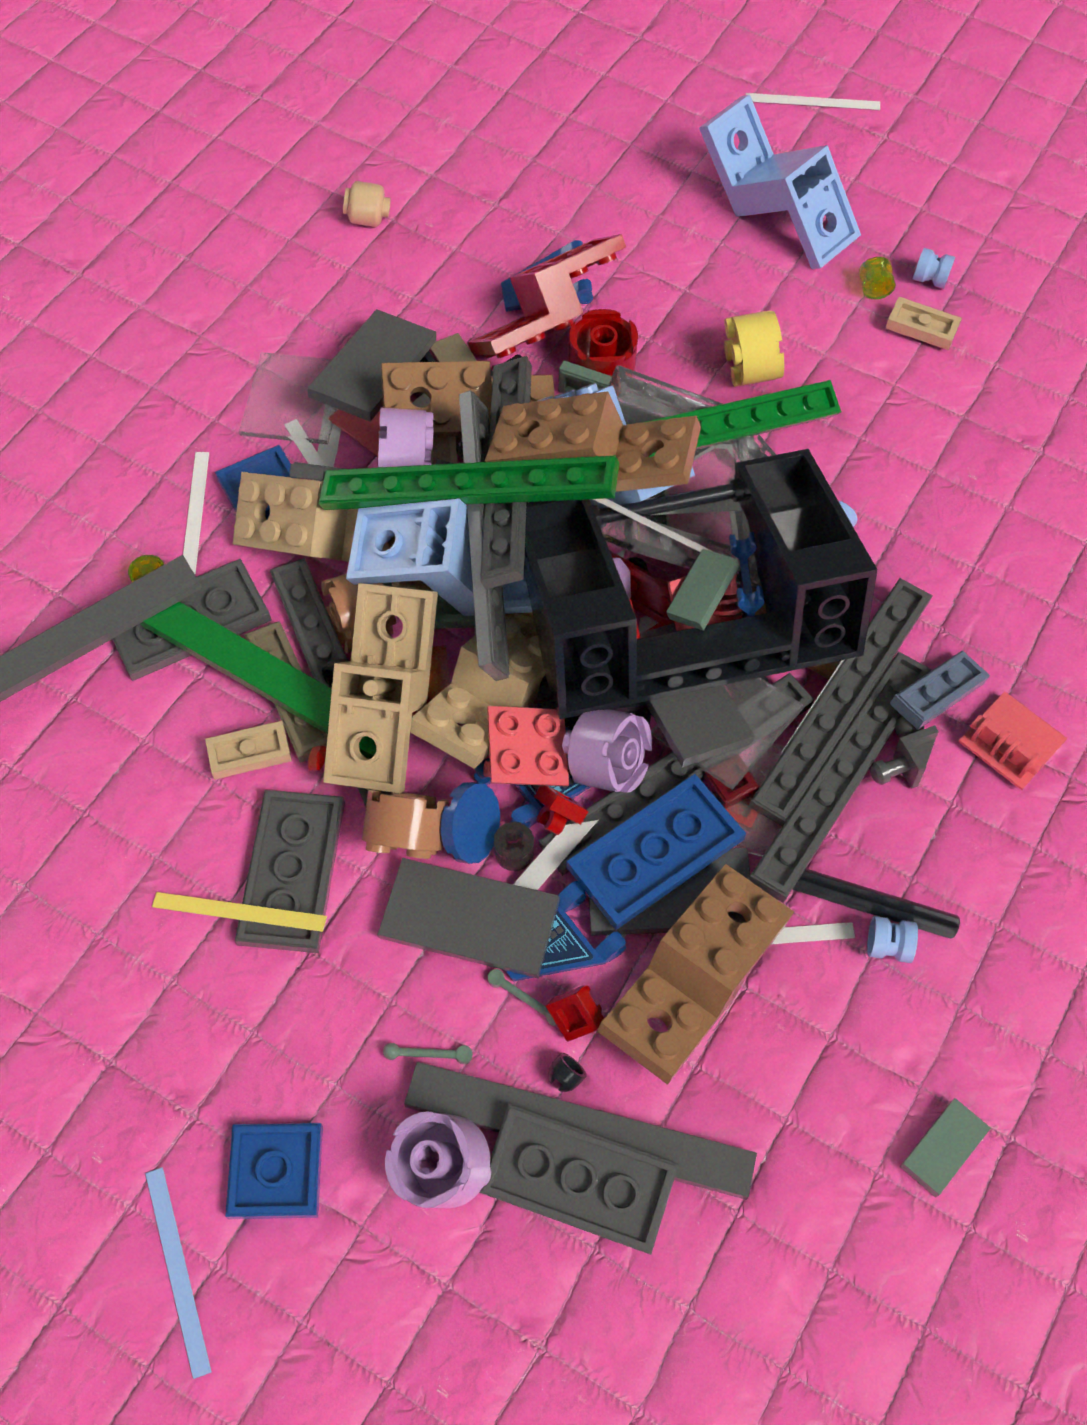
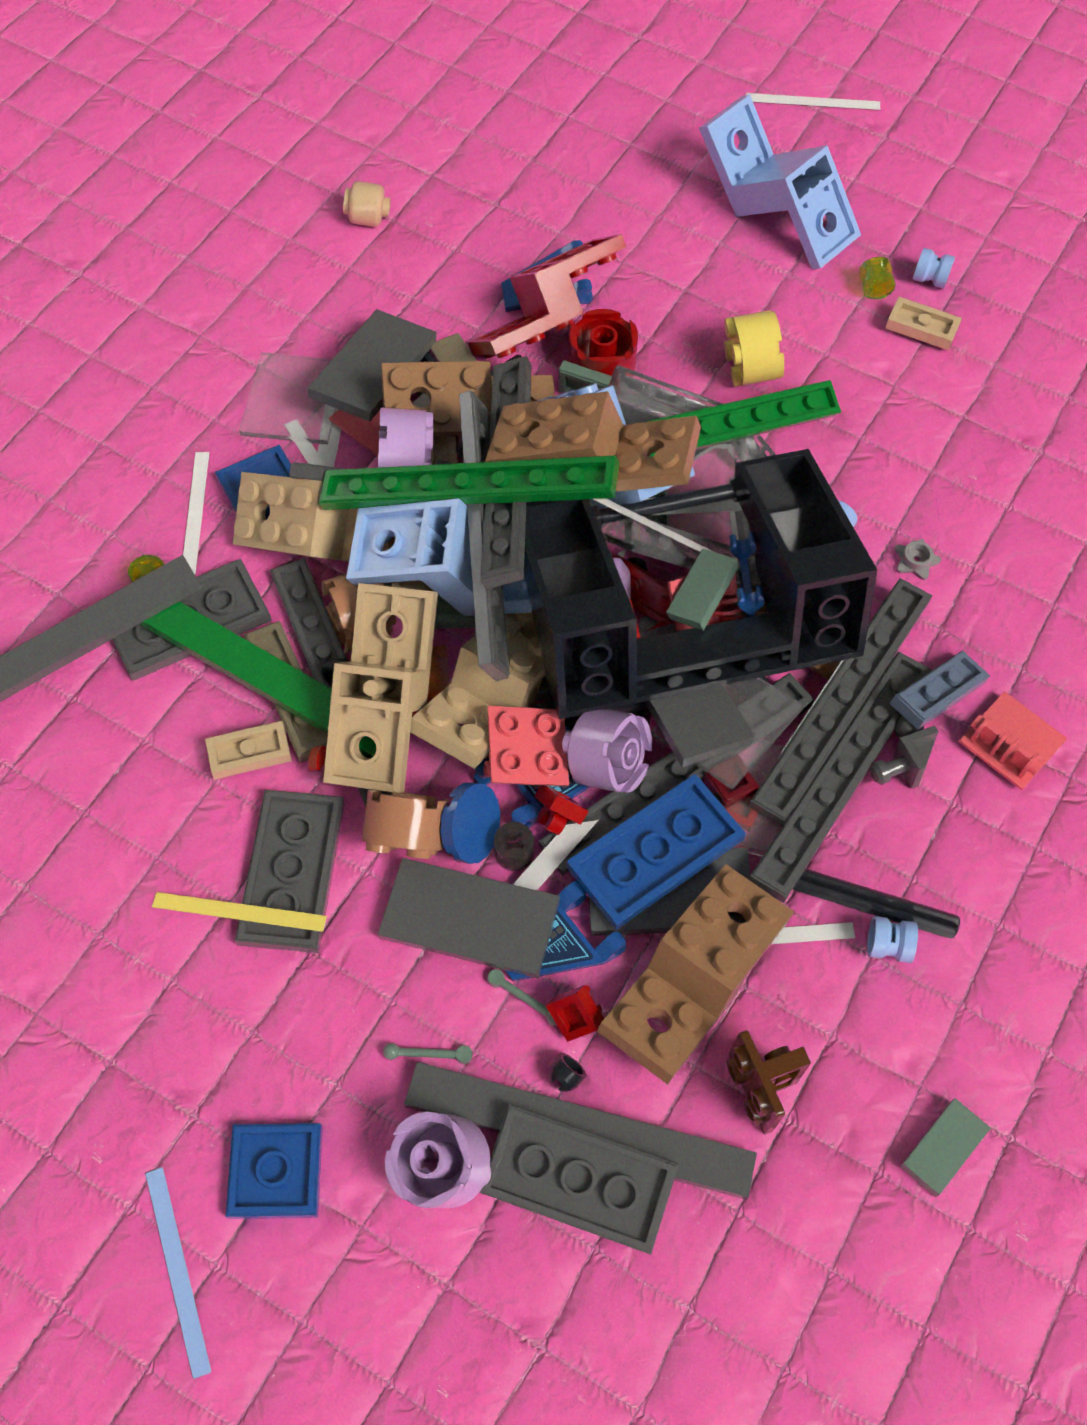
(763, 1079): none -> reddish brown bracket
(920, 550): none -> light grey plate

